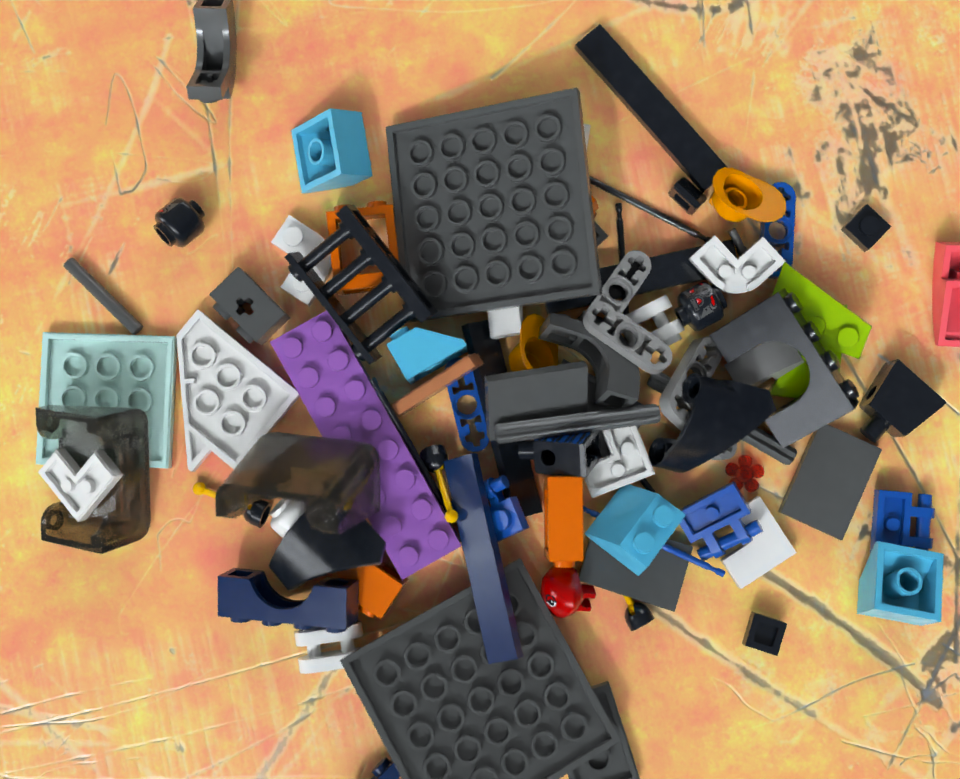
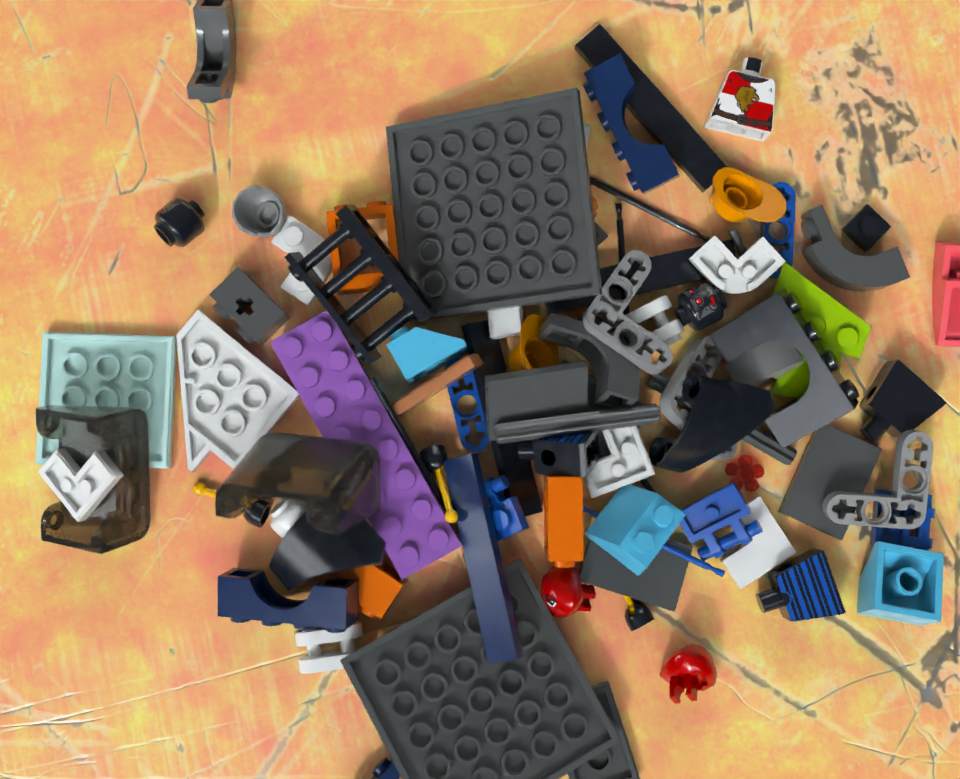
(103, 296): dark grey bar -> none
(259, 211): none -> light grey hair
(331, 151): medium azure slope -> none
(612, 87): none -> dark blue arch
(687, 195): black slope -> none
(689, 669): none -> red piece
(744, 103): none -> torso
(764, 633): black plate -> none
(802, 589): none -> black torso
(843, 267): none -> dark grey arch
(900, 495): none -> light grey beam

